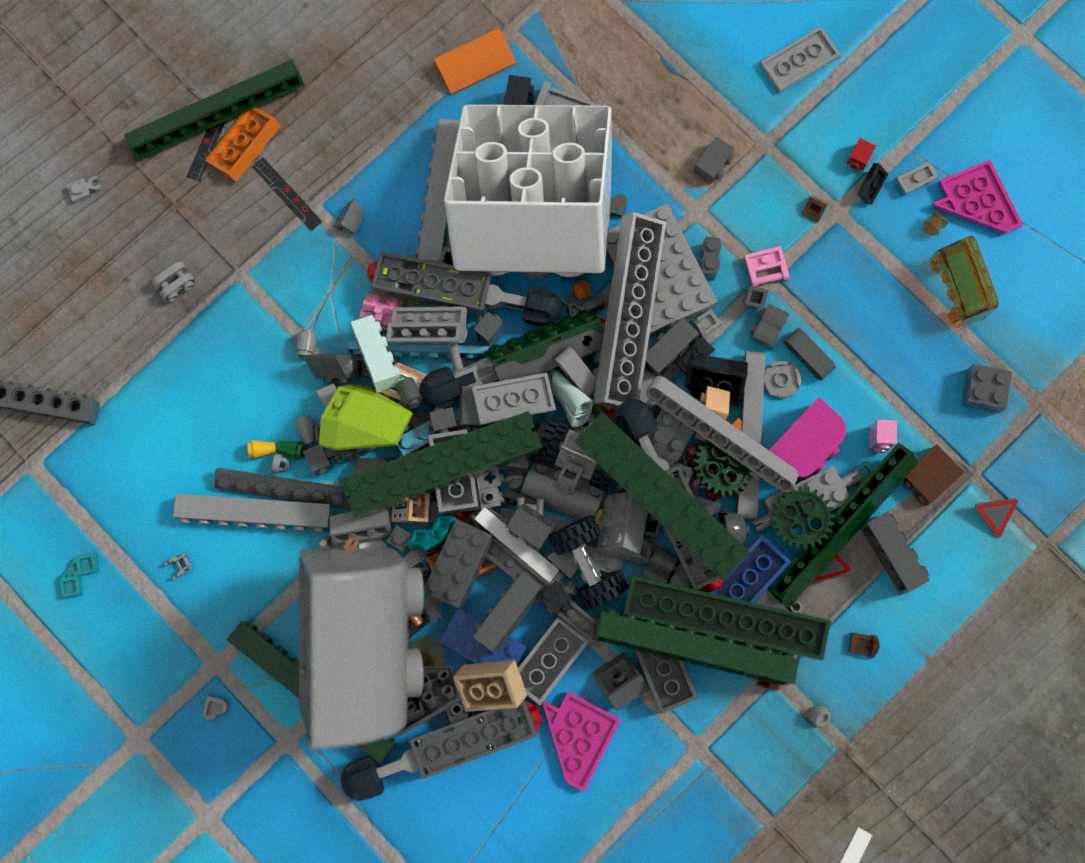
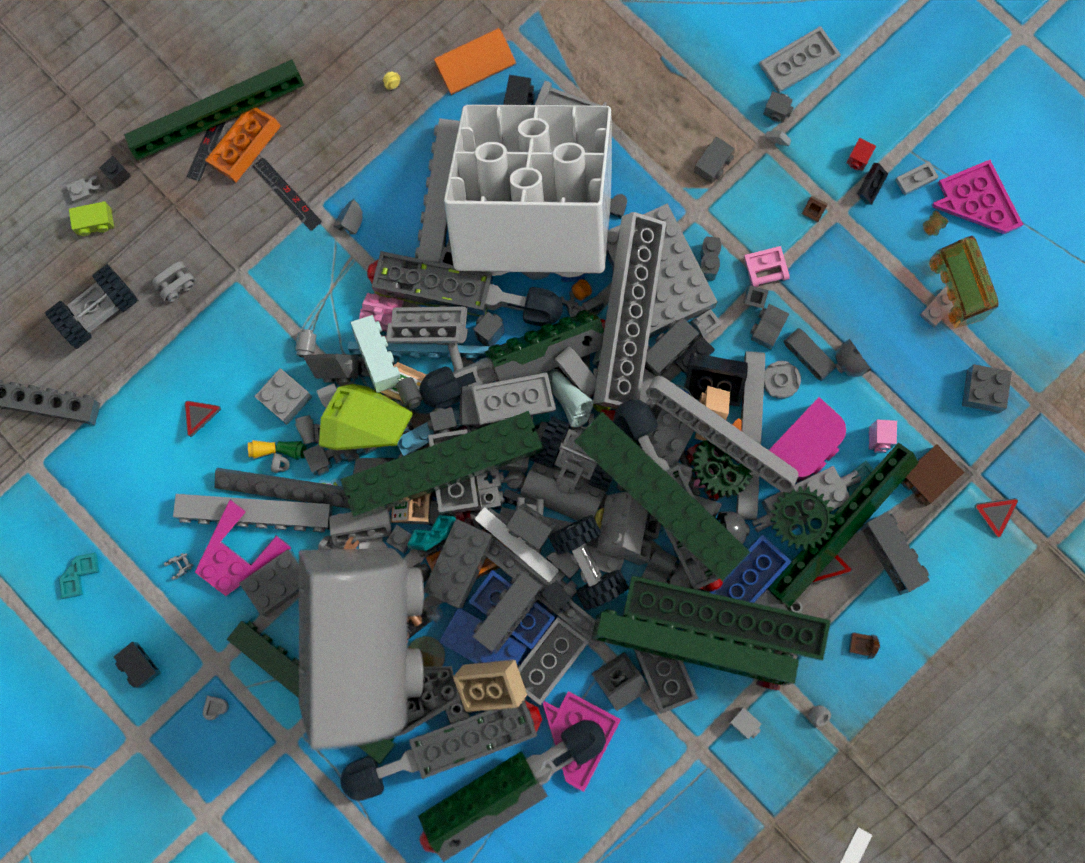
(91, 218): none -> lime brick
(91, 307): none -> black plate
(115, 172): none -> black brick
(136, 665): none -> black brick
(198, 415): none -> piece
(223, 566): none -> dark pink wing
(273, 583): none -> dark grey brick
(283, 396): none -> light grey brick
(391, 80): none -> light yellow plate
(503, 792): none -> piece
(534, 623): none -> blue brick
(745, 723): none -> light grey brick
(778, 107): none -> dark grey brick
(778, 137): none -> light grey tile
(850, 360): none -> dark grey cylinder
(937, 308): none -> light grey plate

